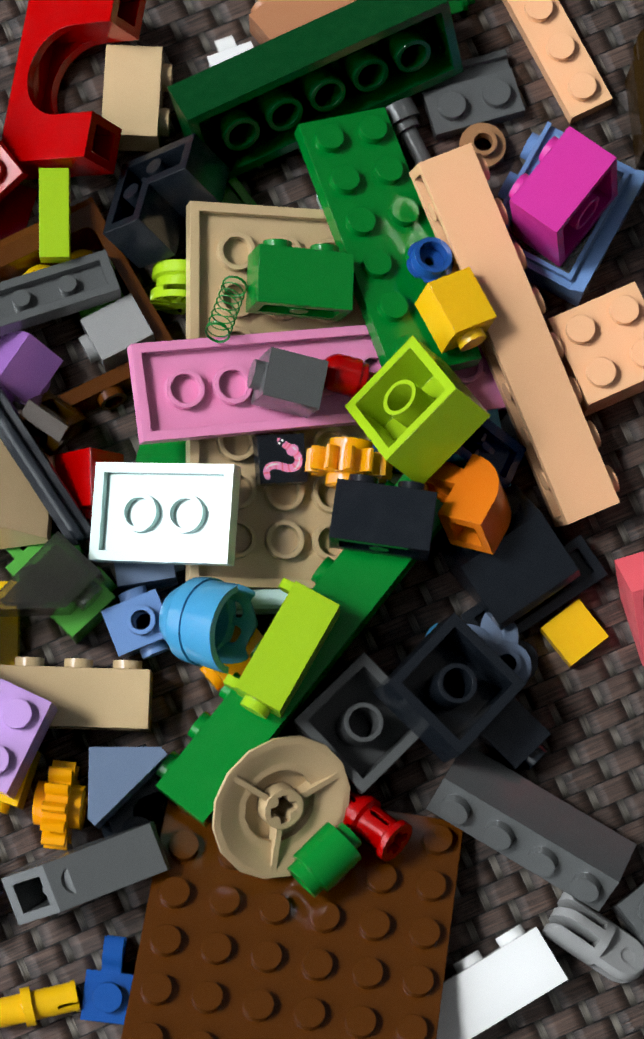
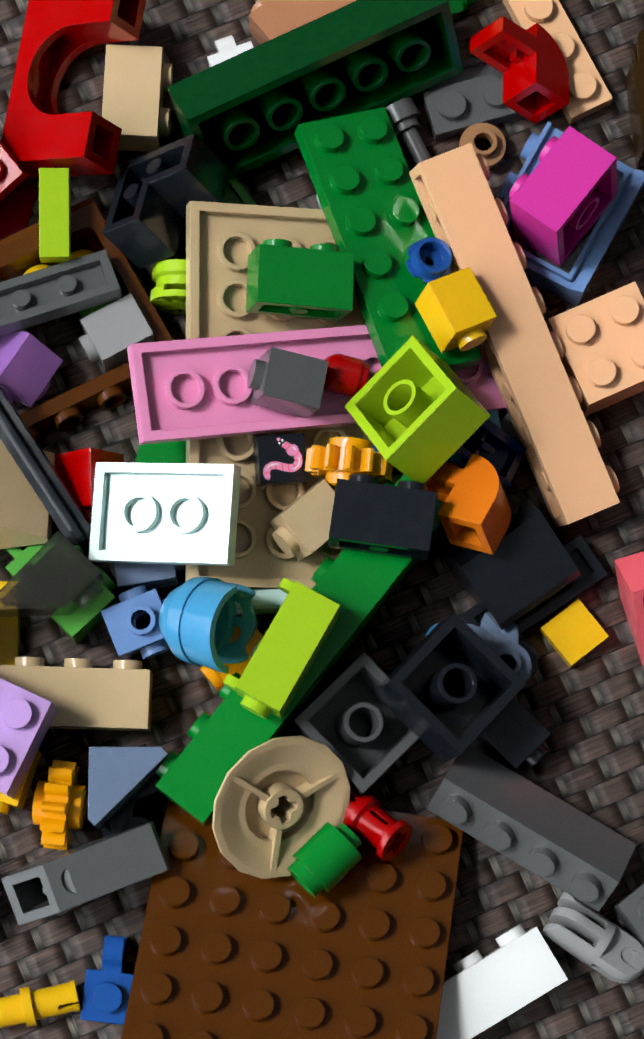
(54, 418): dark brown tile -> none
(230, 322): green piece -> none
(305, 522): none -> tan brick
(530, 64): none -> red brick

